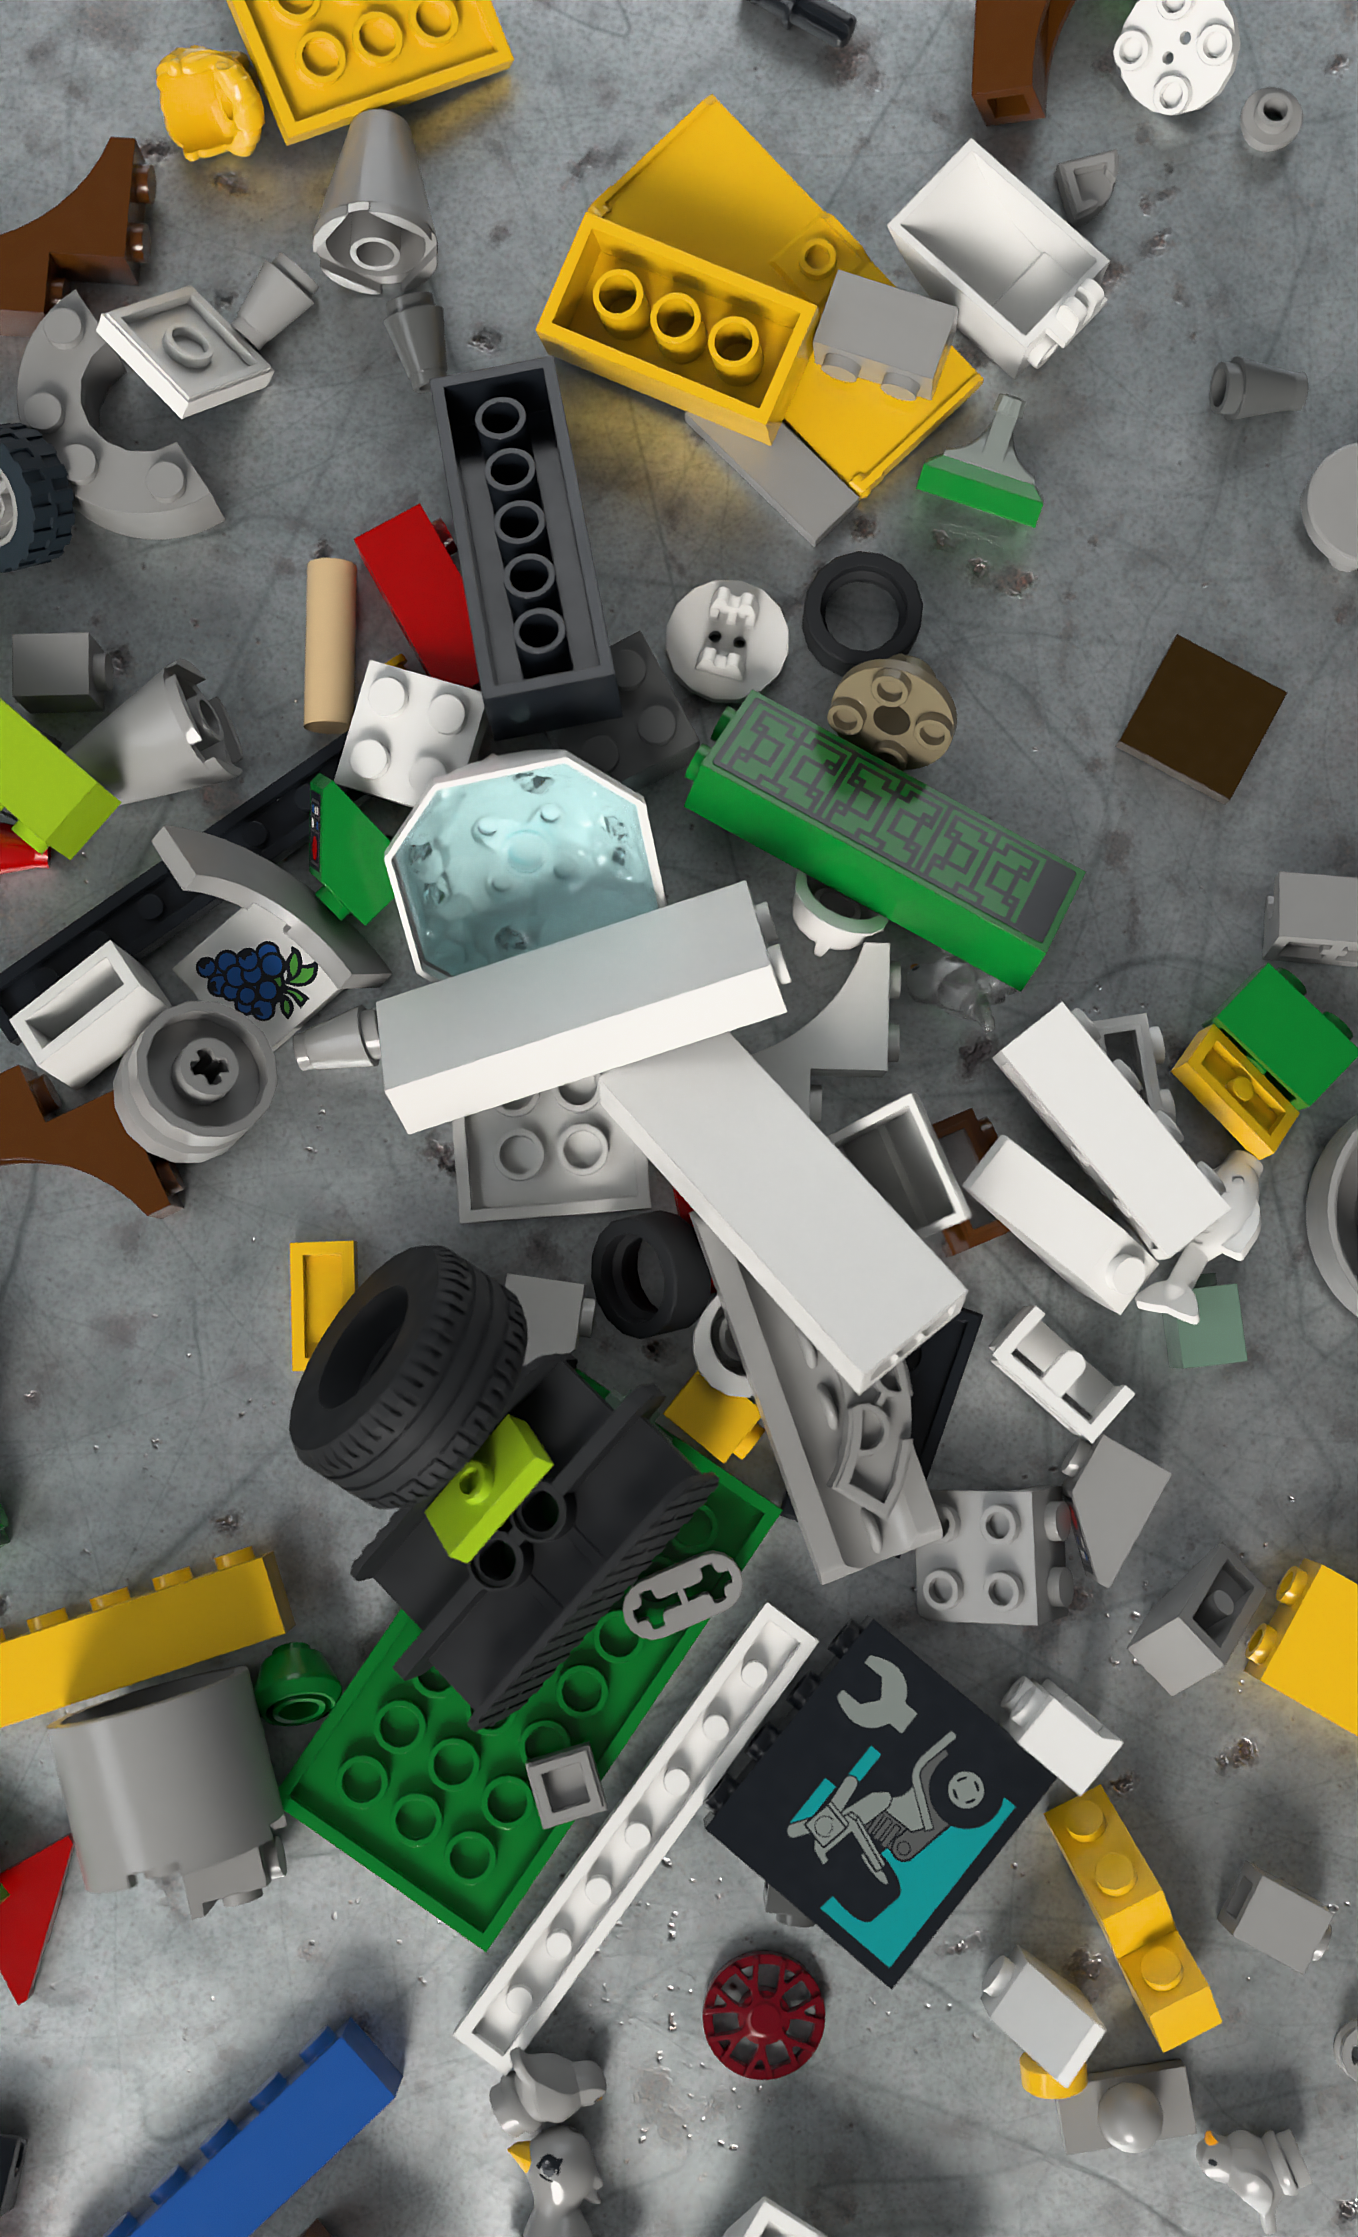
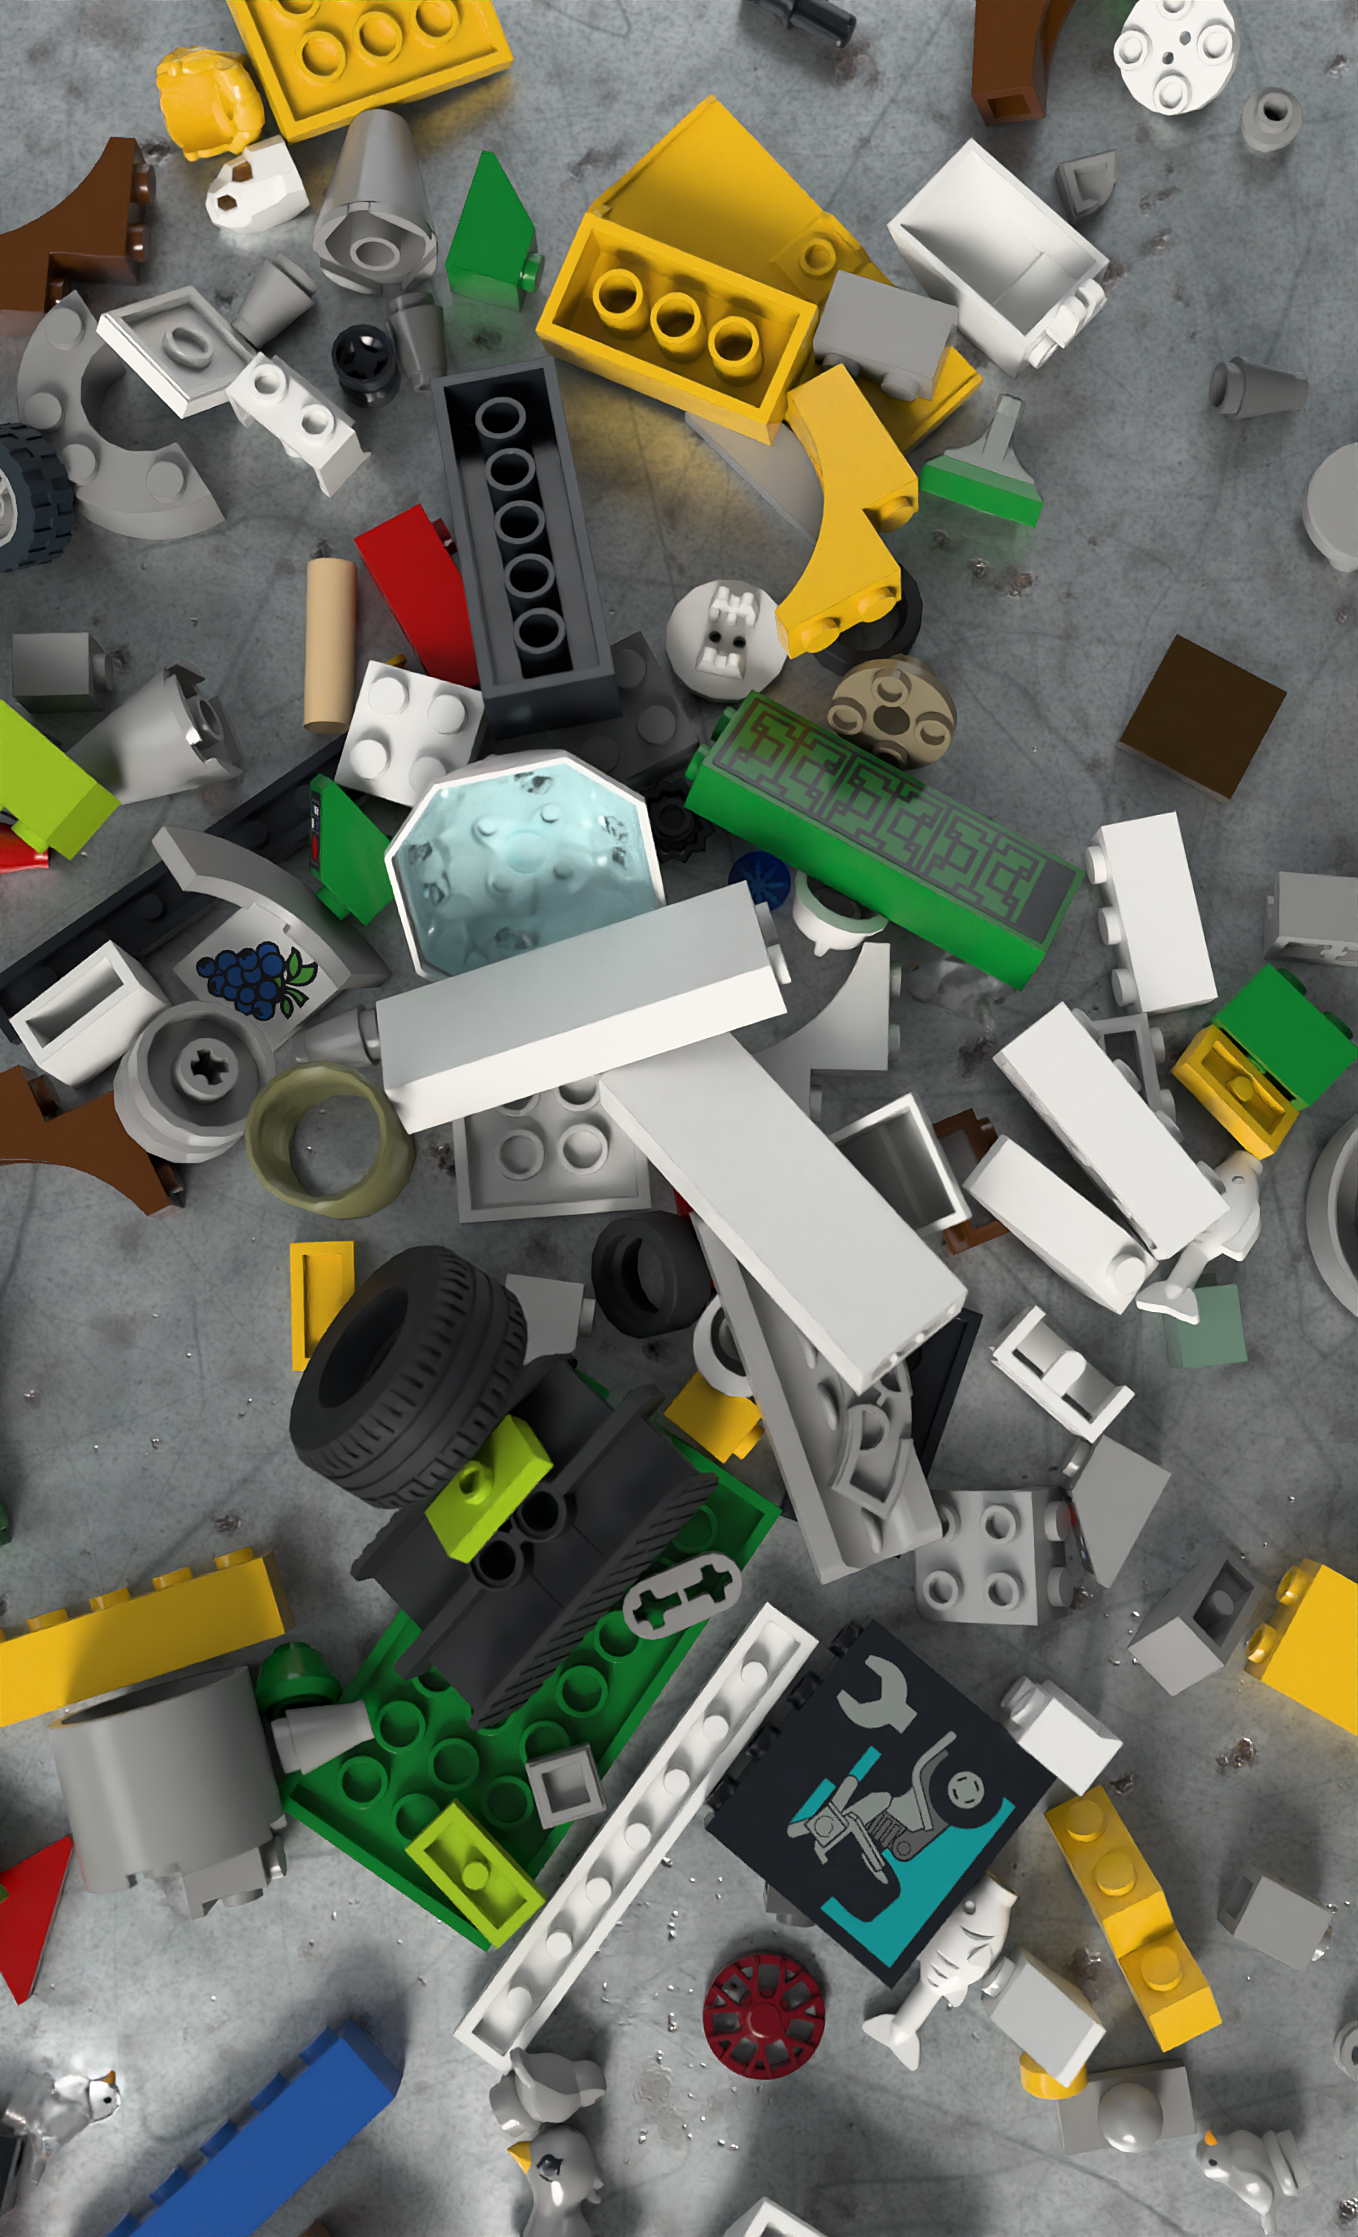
(58, 2112): none -> clear animal
(257, 189): none -> white rock
(273, 1125): none -> olive piece
(300, 418): none -> white window
(319, 1734): none -> light grey cone
(361, 352): none -> black wheel
(476, 1873): none -> lime plate
(494, 243): none -> green slope
(674, 828): none -> black piece
(765, 876): none -> clear blue tile
(864, 493): none -> yellow arch
(948, 1965): none -> white animal
(1150, 916): none -> white brick

